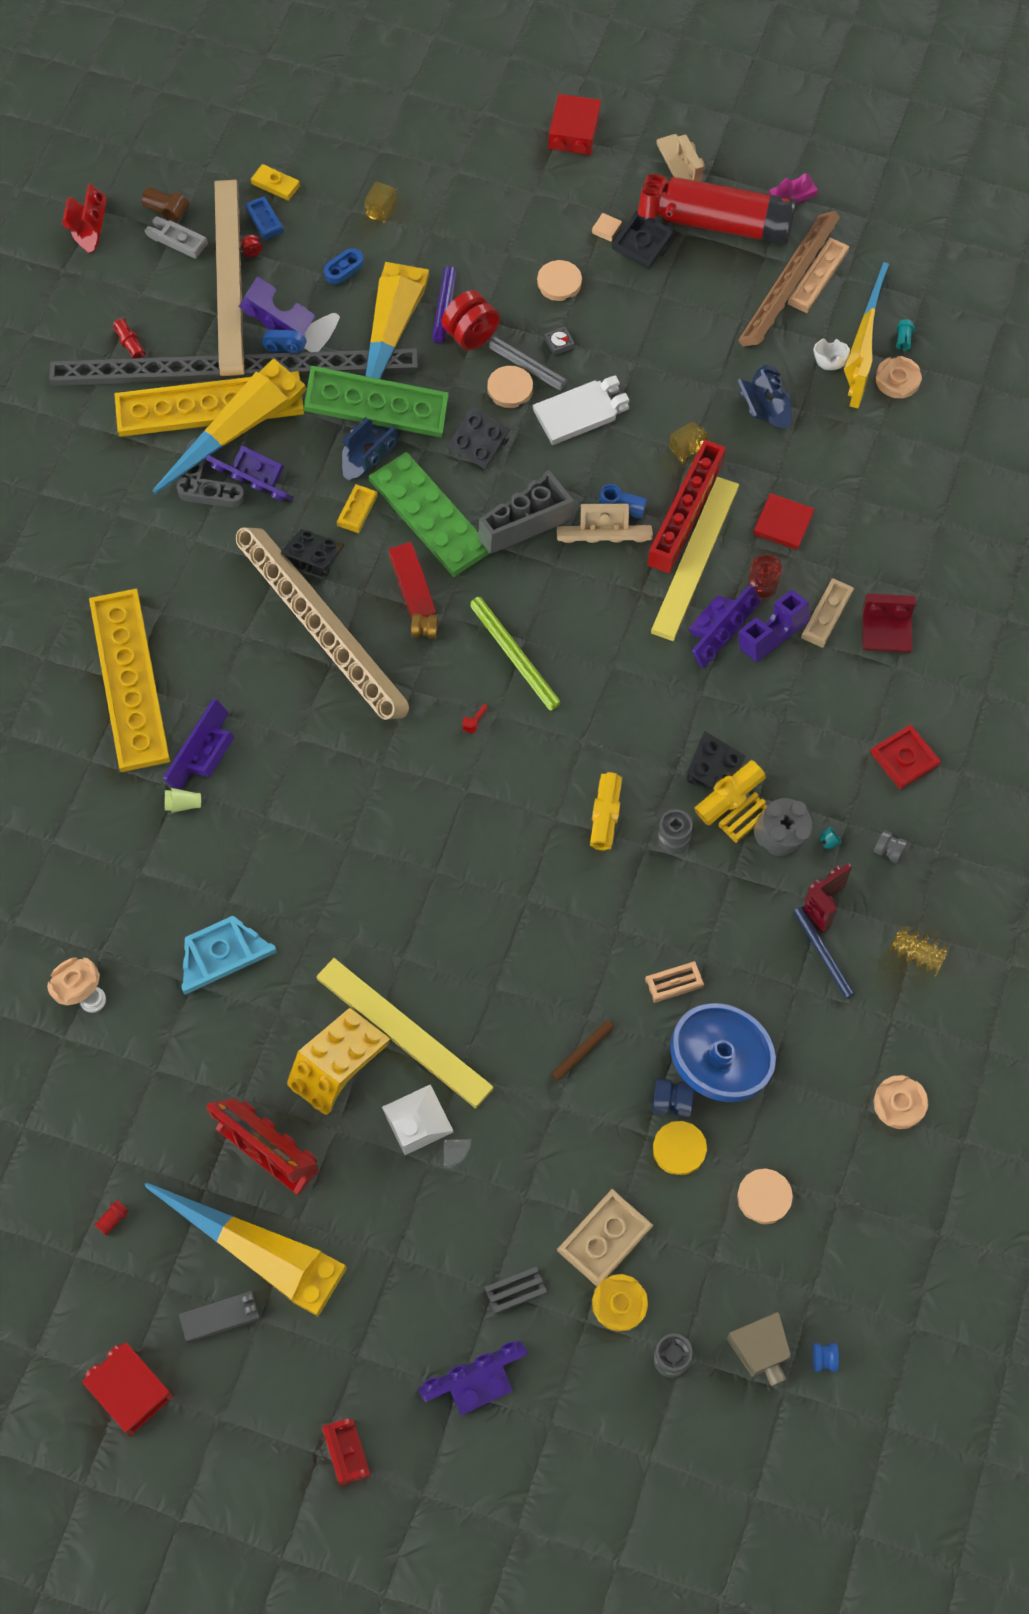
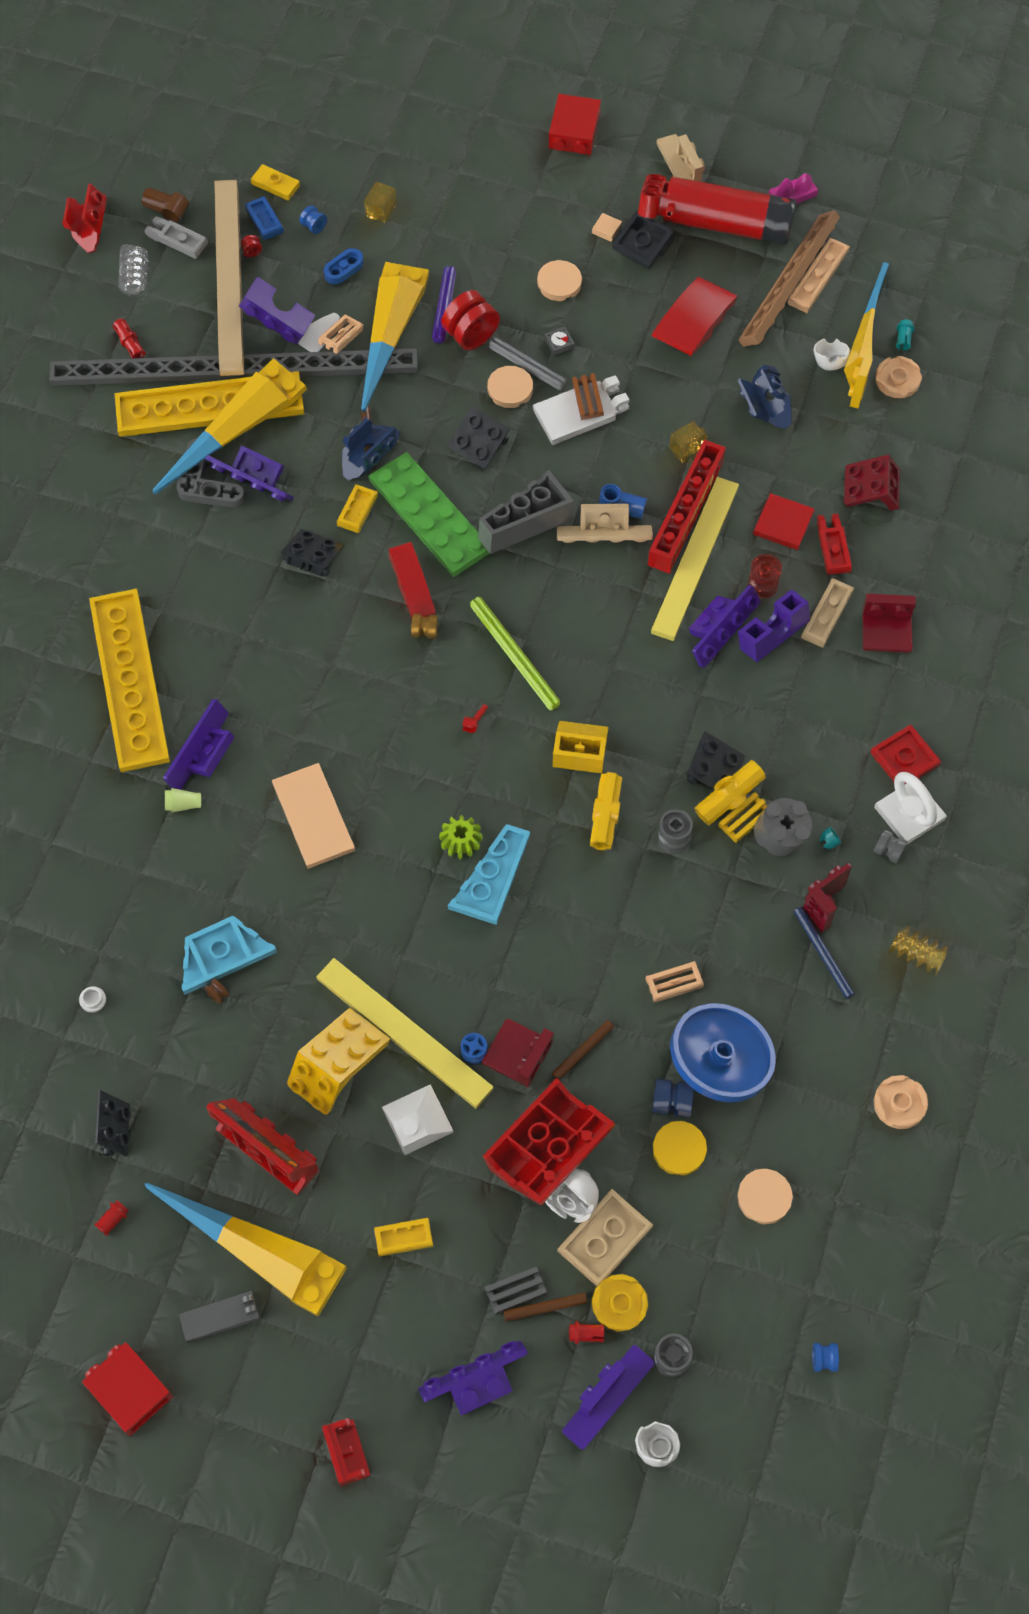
(73, 981): light nougat tile -> none
(112, 1124): none -> black hinge
(132, 269): none -> clear piece
(216, 991): none -> reddish brown bush
(284, 341): blue plate -> none
(313, 219): none -> blue wheel
(313, 815): none -> light nougat tile
(322, 623): tan beam -> none
(344, 335): none -> light nougat tile
(379, 400): bright green plate -> none
(403, 1237): none -> yellow plate
(455, 1152): clear tile -> none
(463, 828): none -> lime gear
(473, 1042): none -> blue wheel
(491, 881): none -> medium azure wing
(518, 1051): none -> dark red bracket
(544, 1307): none -> reddish brown bar
(547, 1143): none -> red piece
(575, 1197): none -> white cylinder
(580, 746): none -> yellow slope
(585, 381): none -> dark orange tile
(586, 1333): none -> red pin
(607, 1396): none -> dark purple bracket
(657, 1444): none -> white hair
(694, 316): none -> red slope
(762, 1348): dark tan torso -> none
(834, 546): none -> red hinge
(872, 481): none -> dark red bracket
(910, 808): none -> white tile

